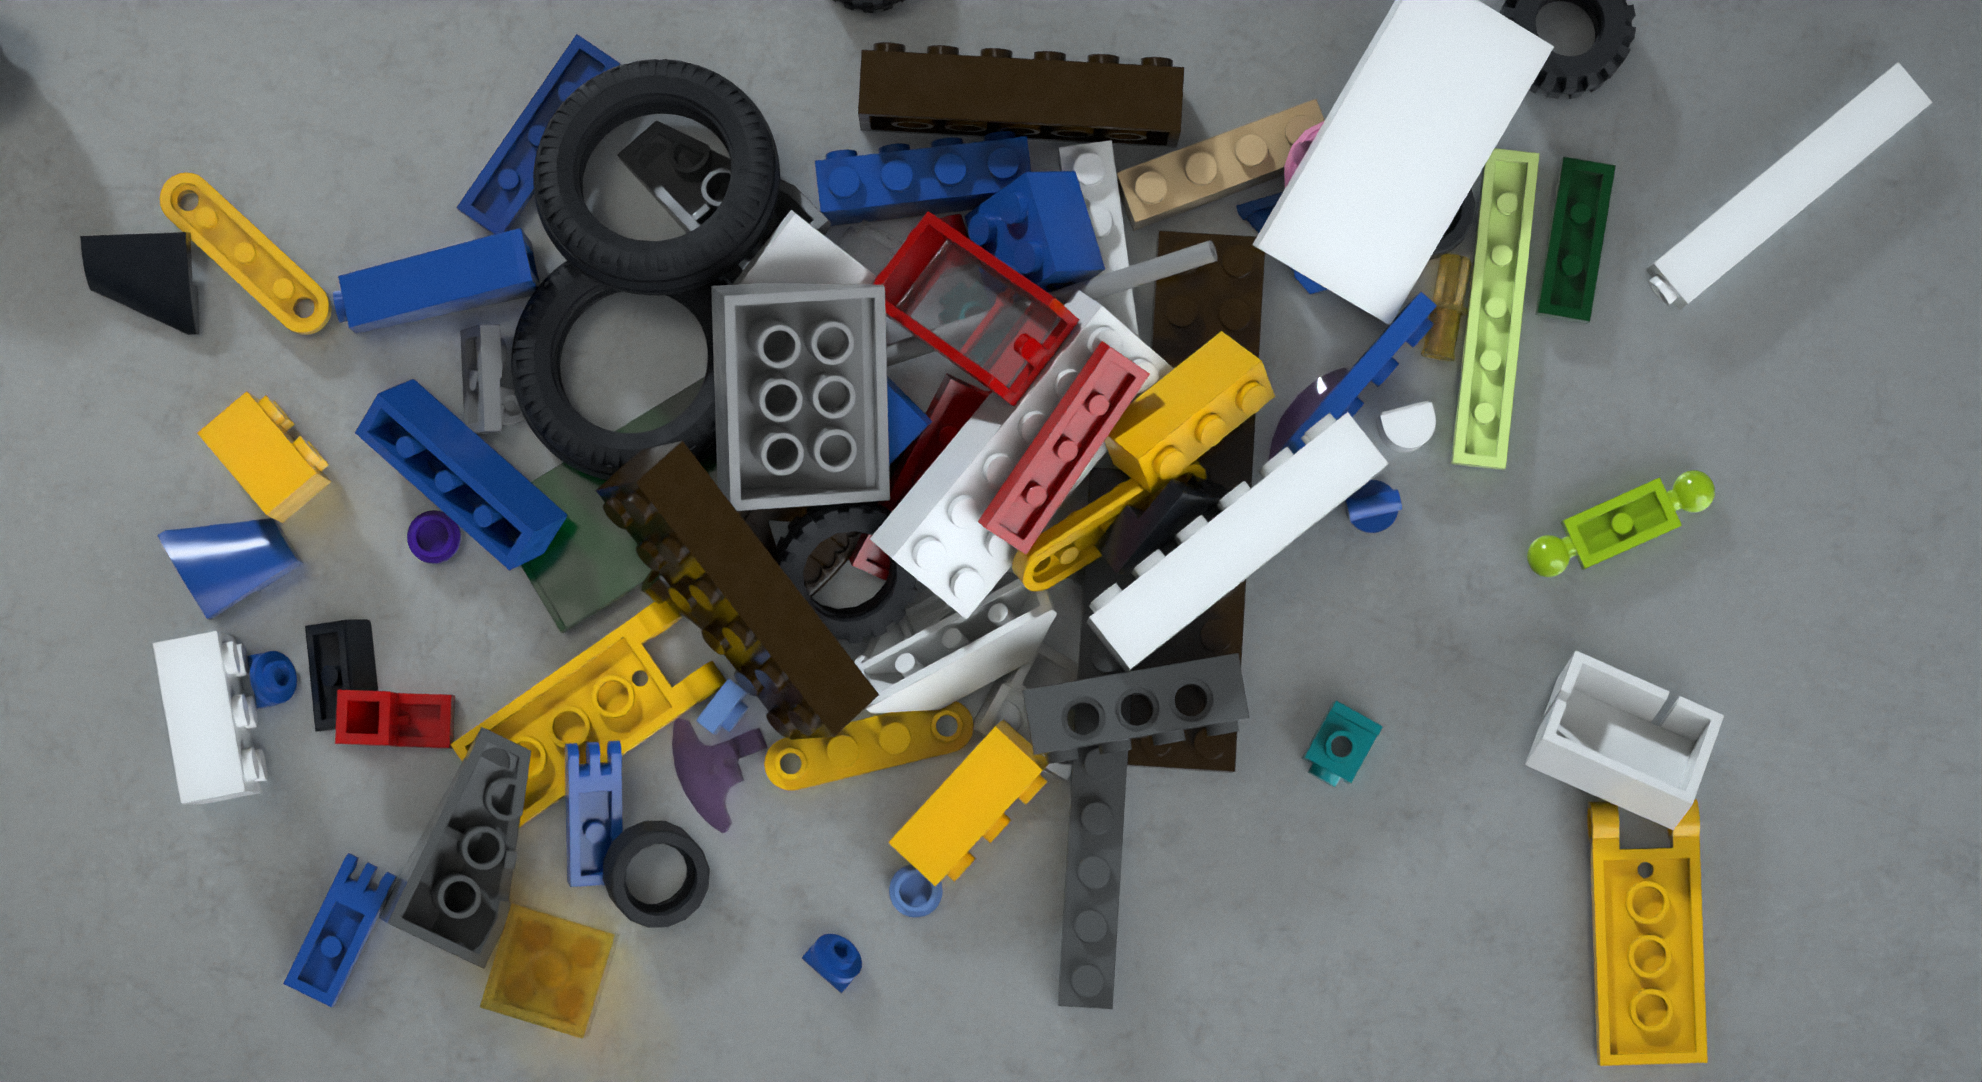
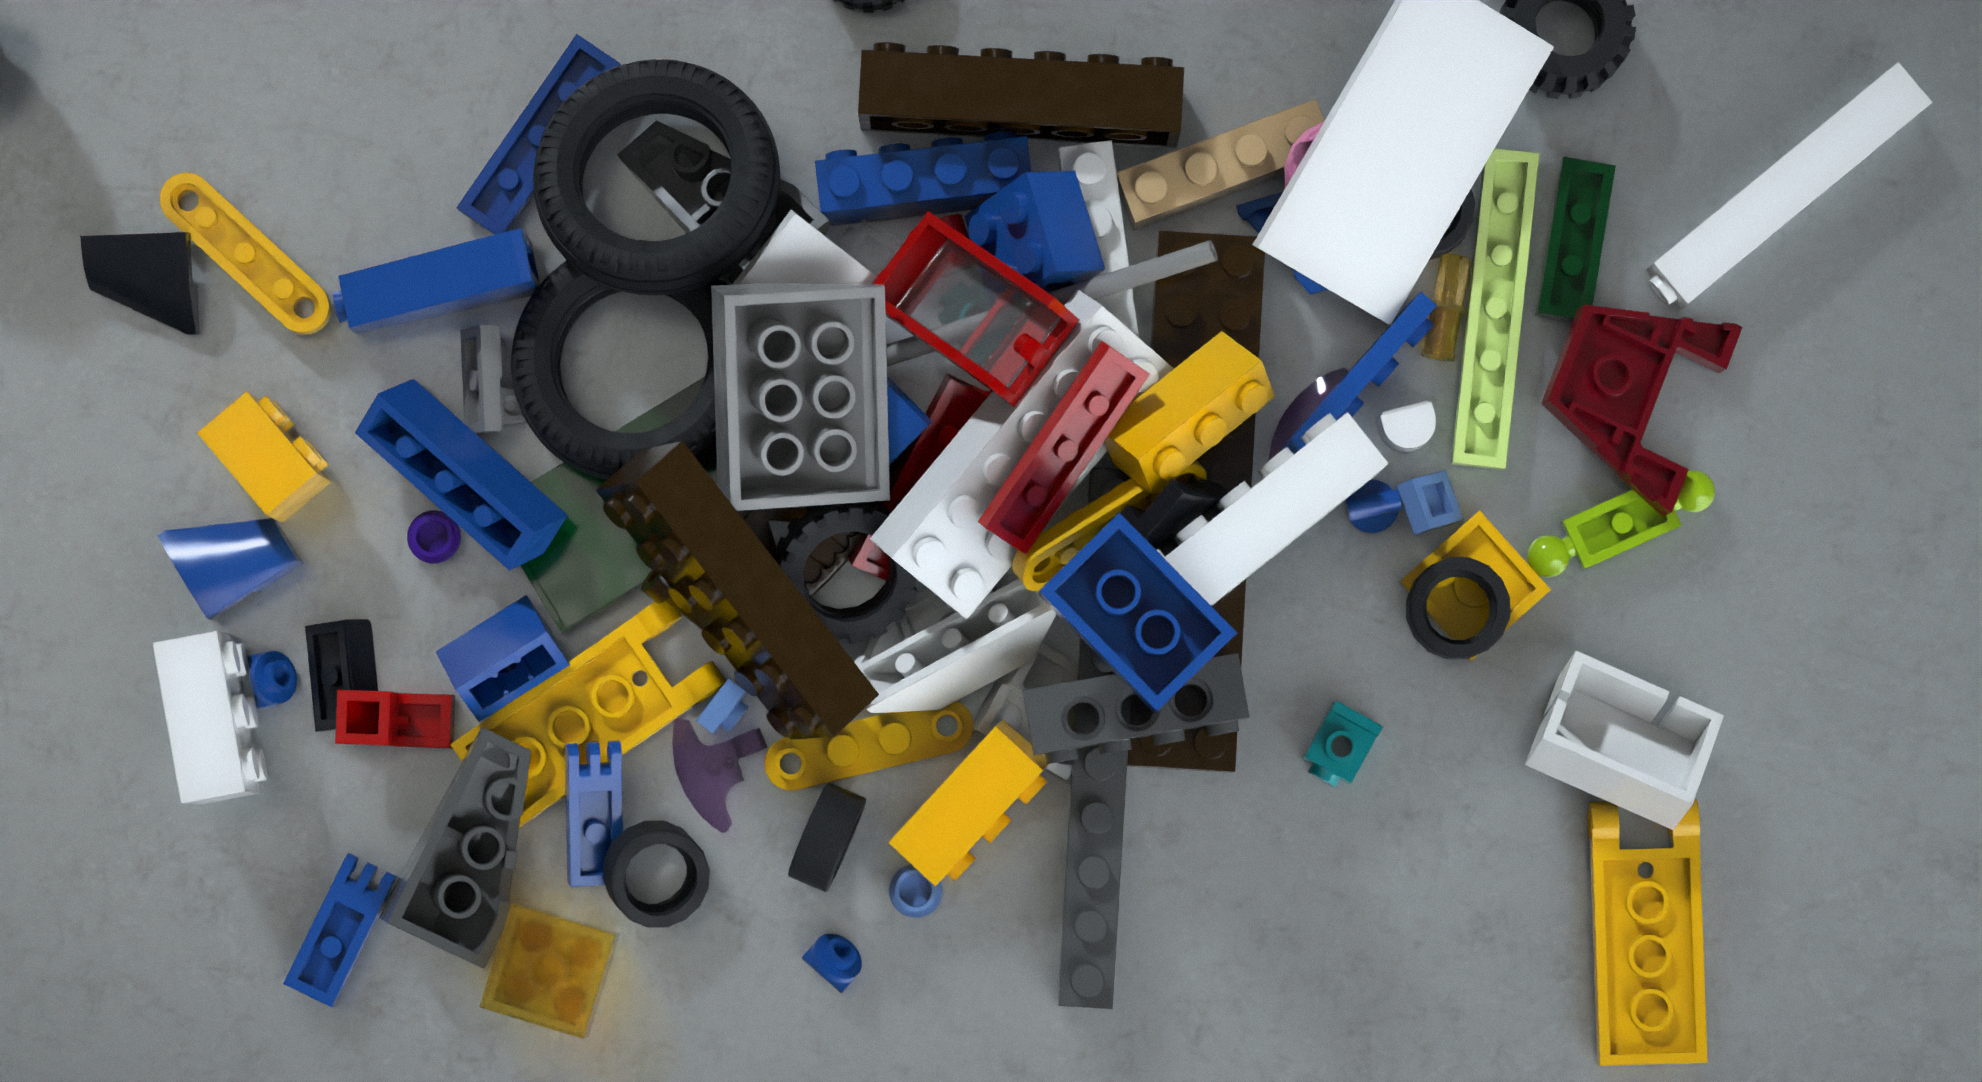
(502, 658): none -> blue brick
(827, 837): none -> black tyre
(1136, 613): none -> blue brick
(1430, 502): none -> medium blue plate
(1461, 604): none -> yellow plate
(1498, 608): none -> black tyre
(1613, 379): none -> dark red wing

